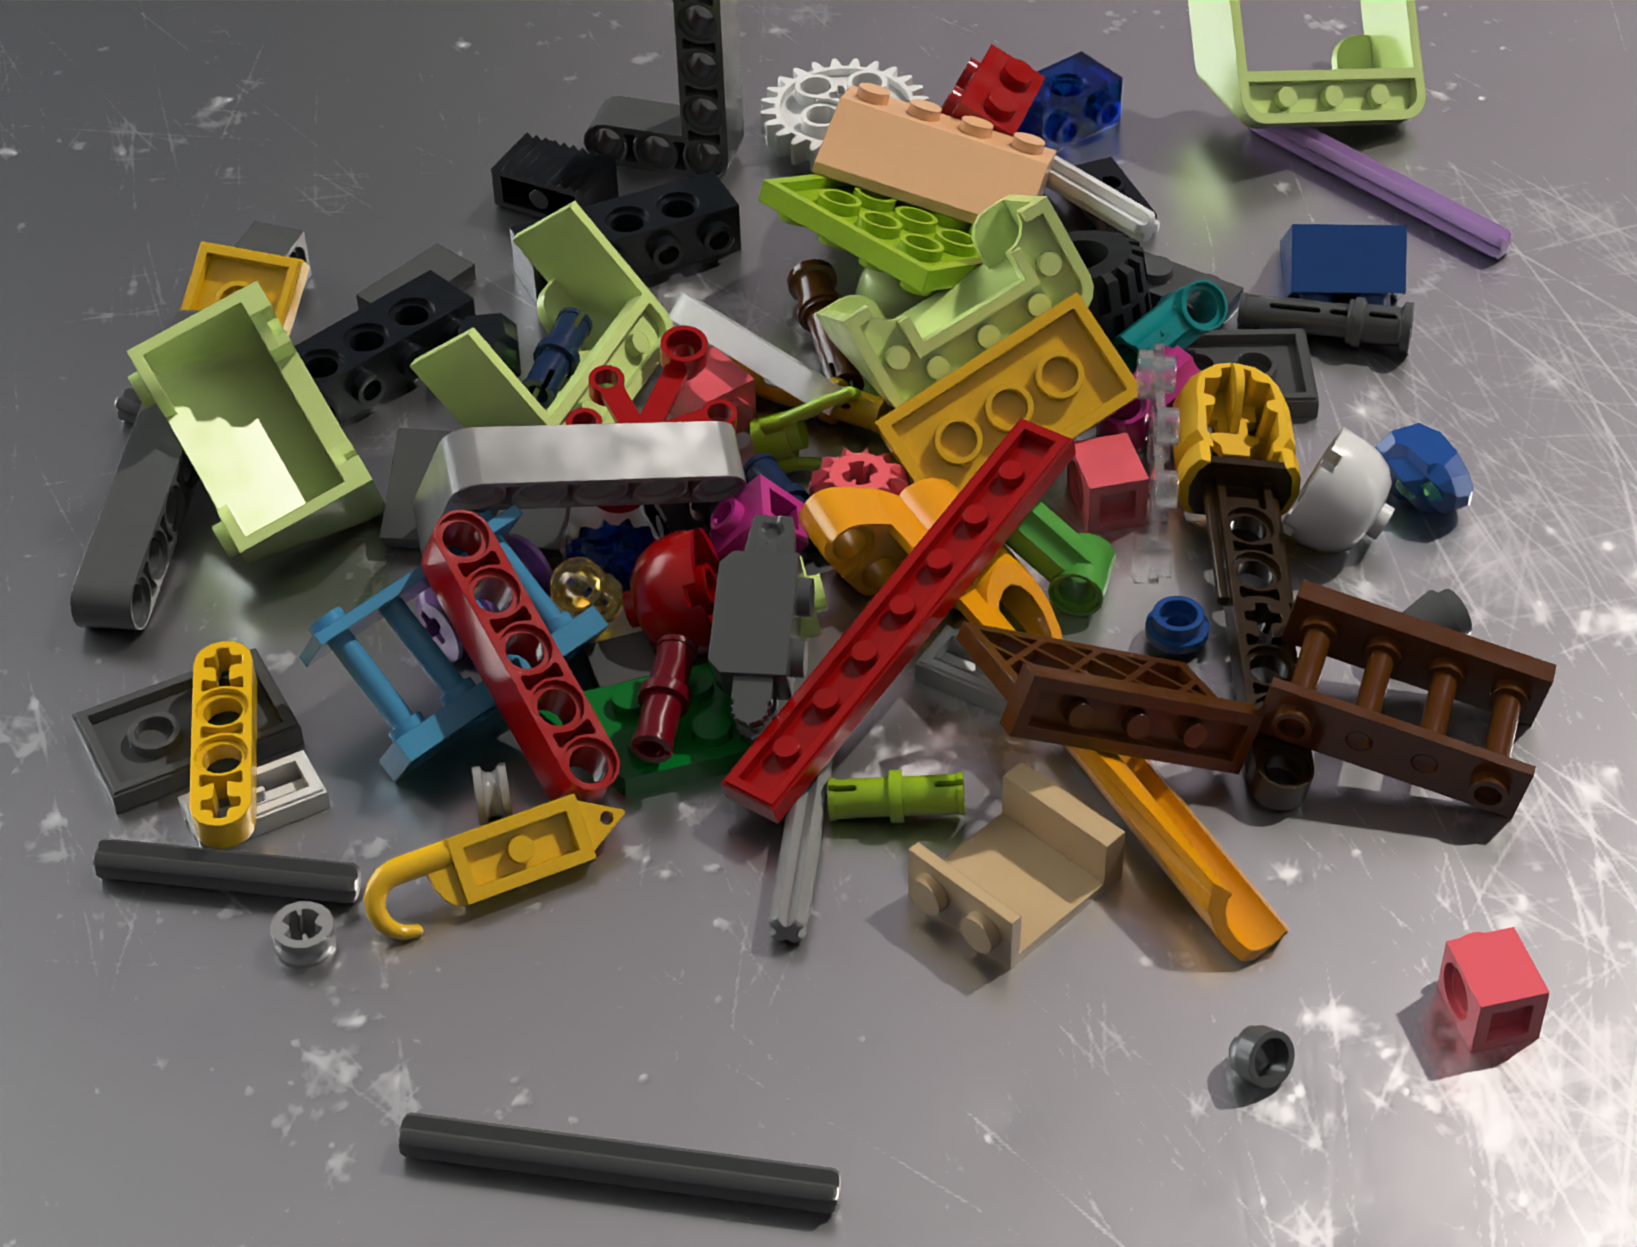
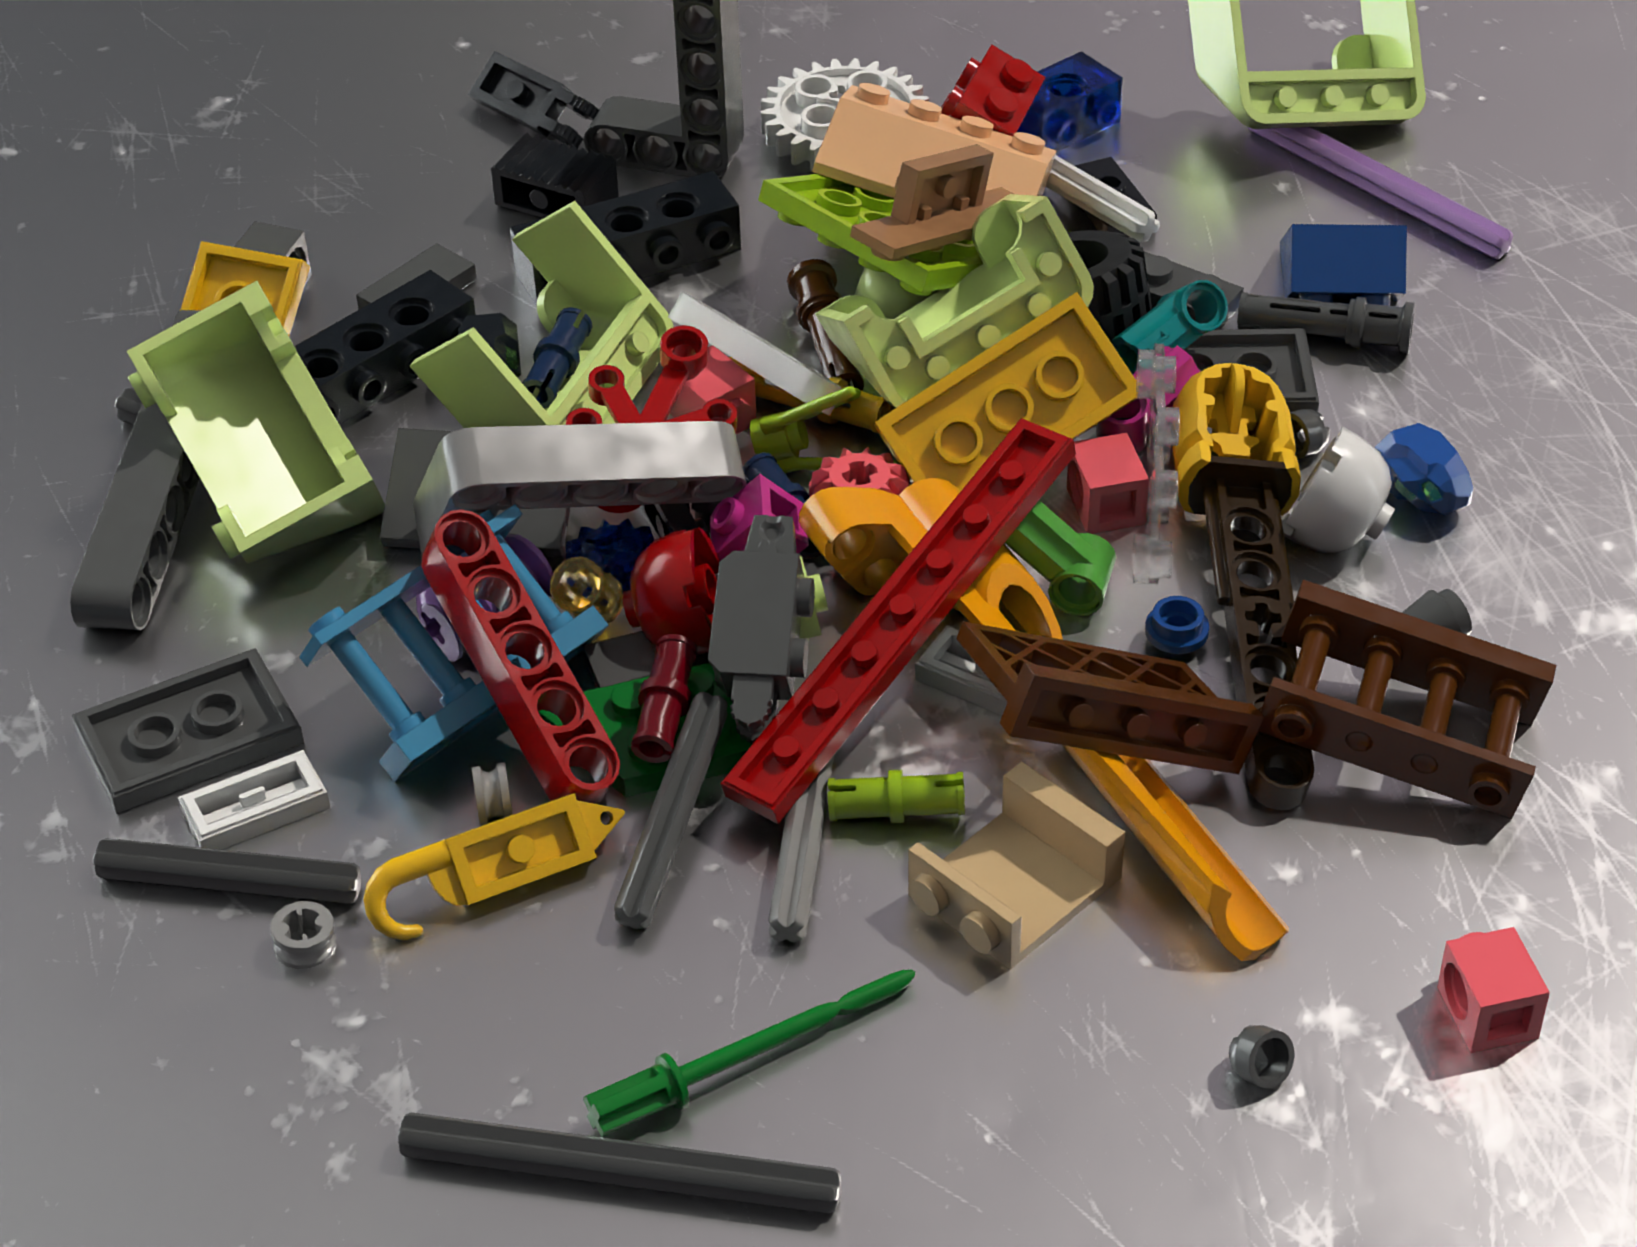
(219, 742): yellow beam -> none
(529, 98): none -> black hinge
(667, 1083): none -> green piece
(670, 811): none -> dark grey axle
(933, 204): none -> medium nougat bracket
(1315, 432): none -> dark grey hinge

